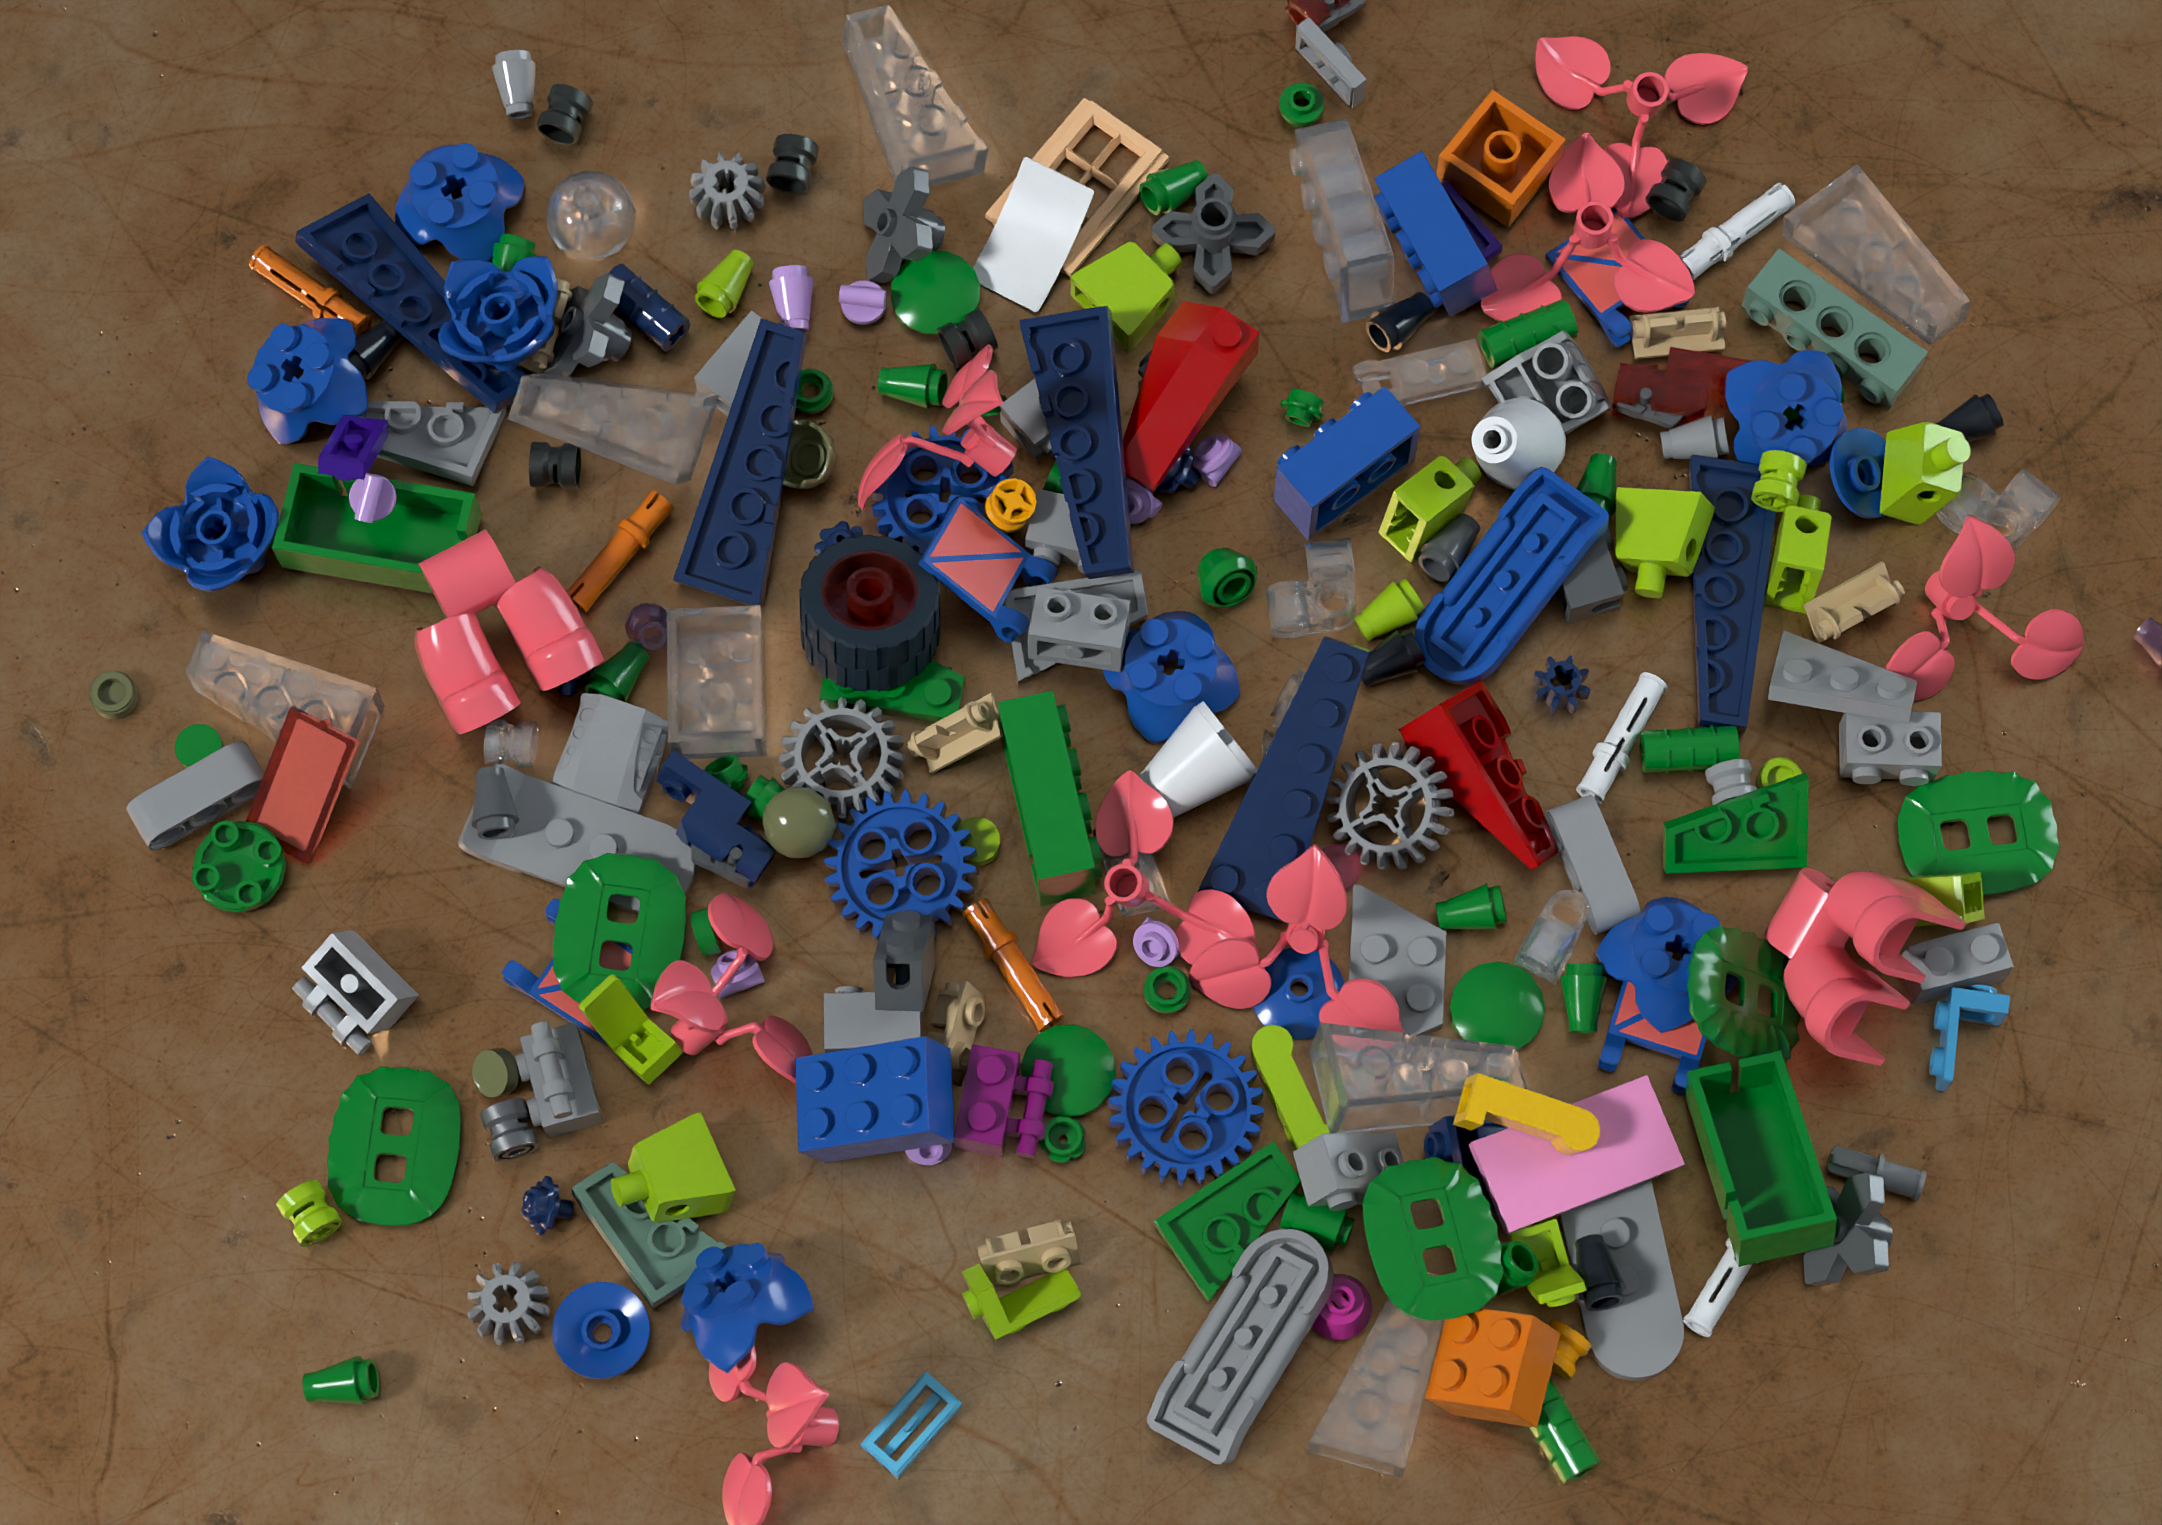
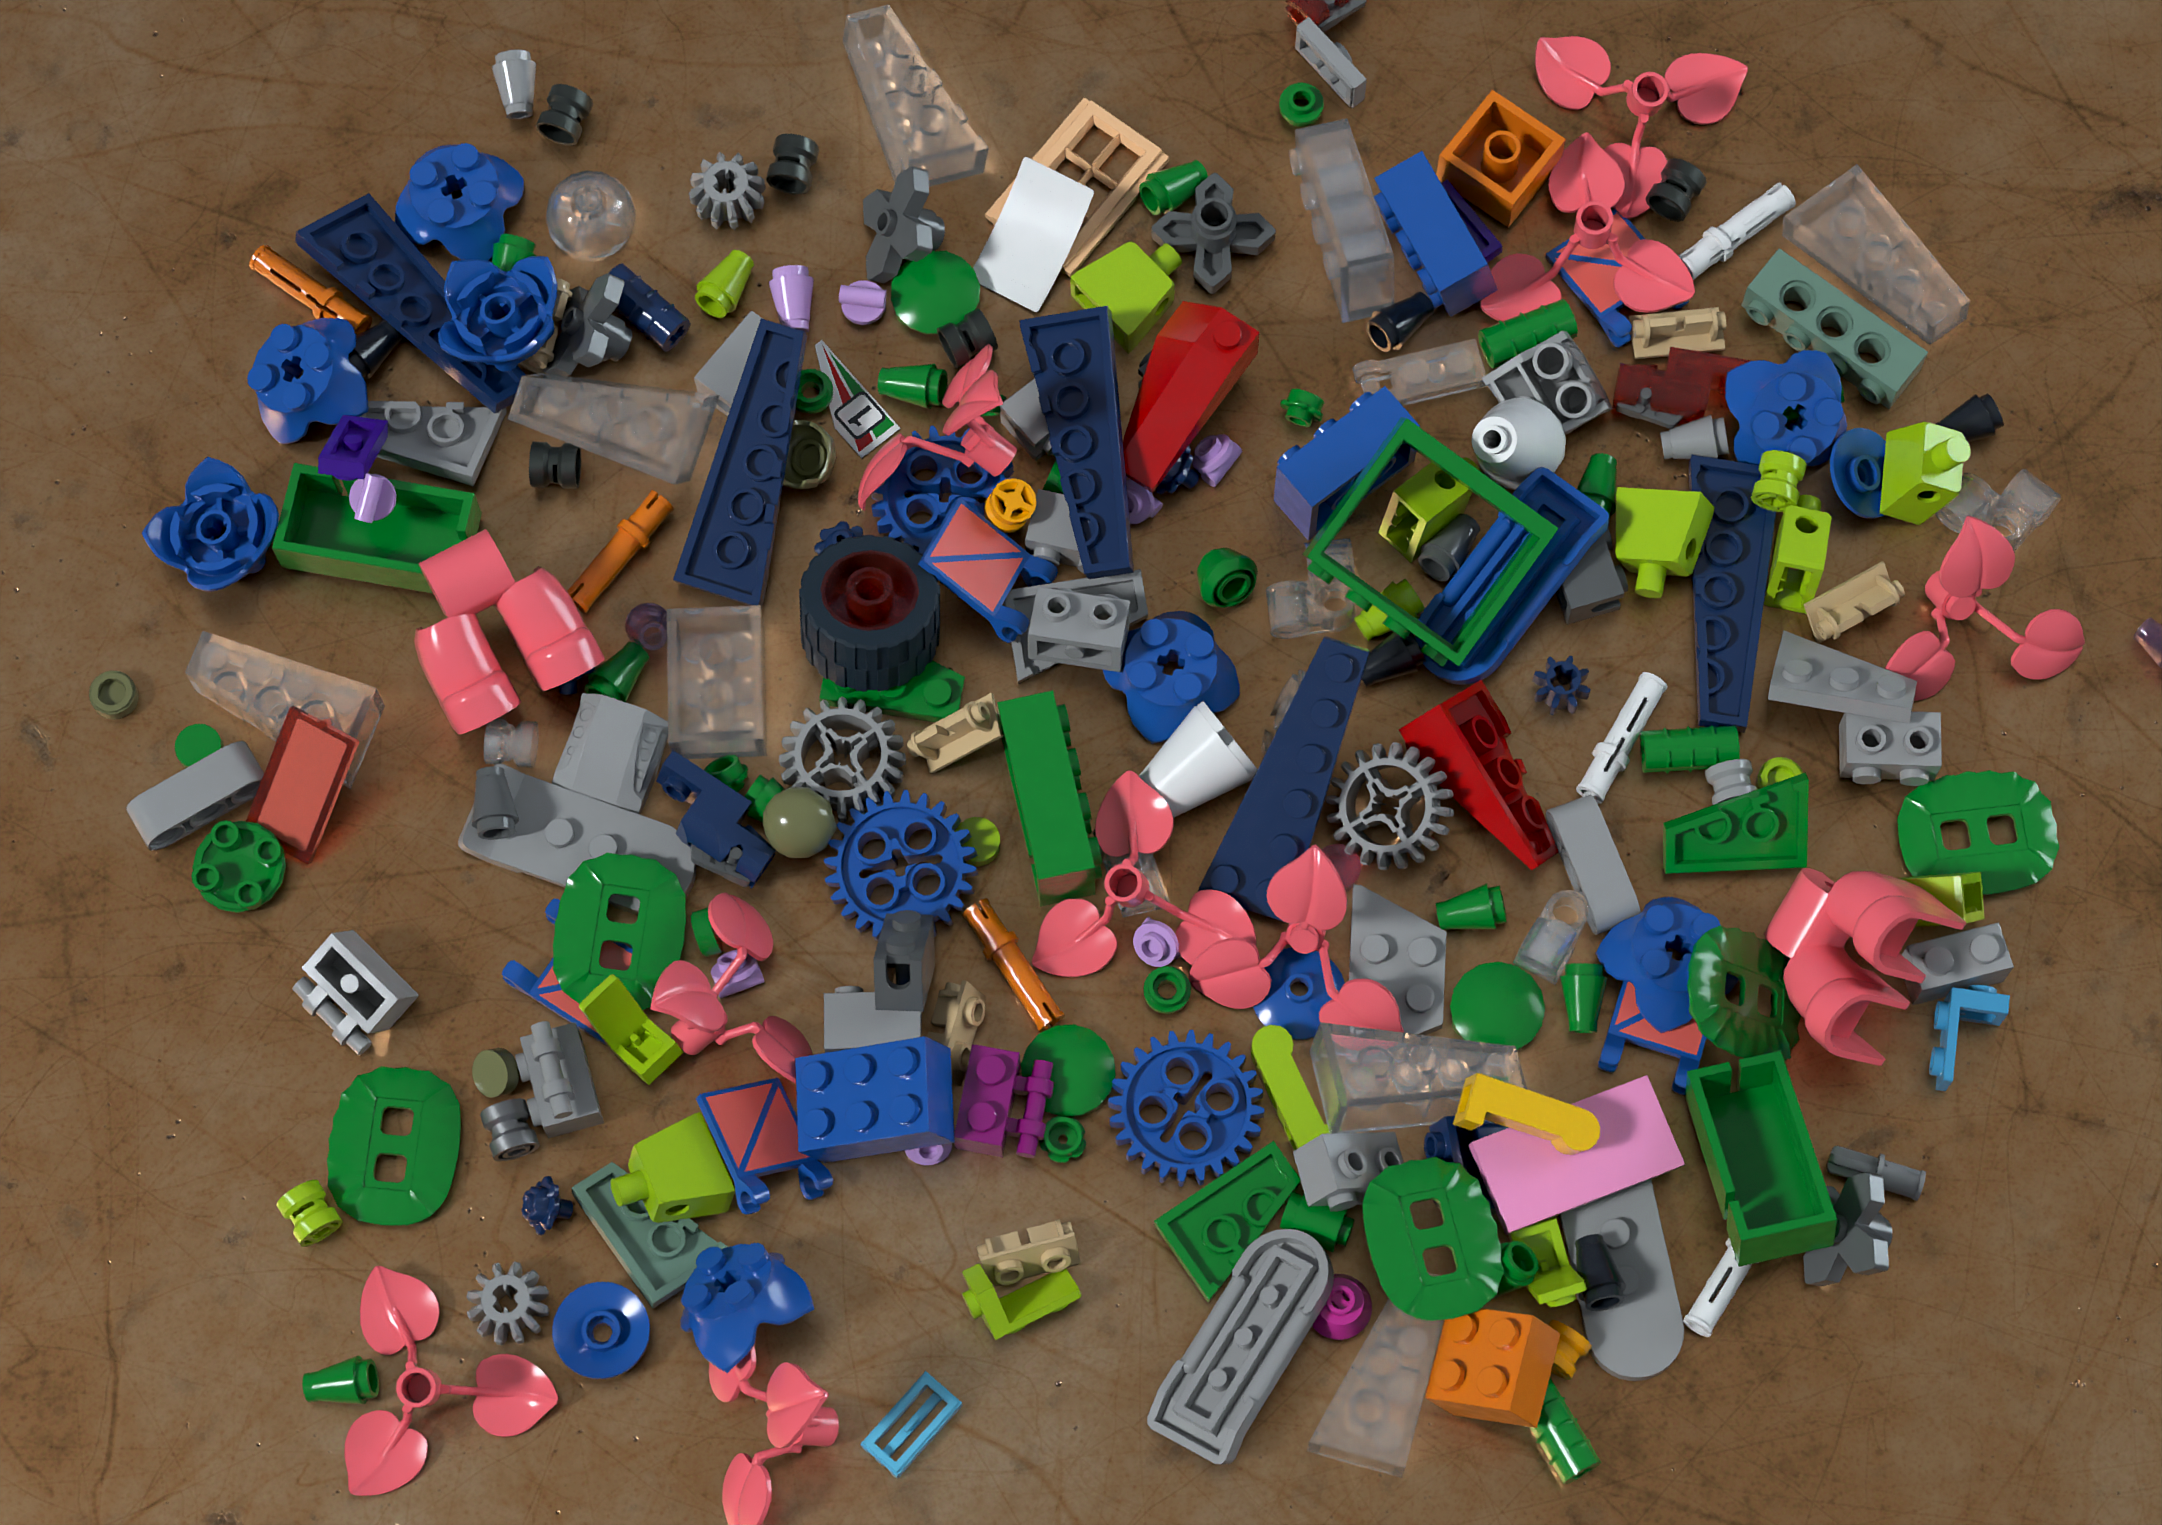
(380, 1448): none -> coral plant
(759, 1138): none -> flag
(853, 409): none -> sticker
(1397, 619): none -> green window

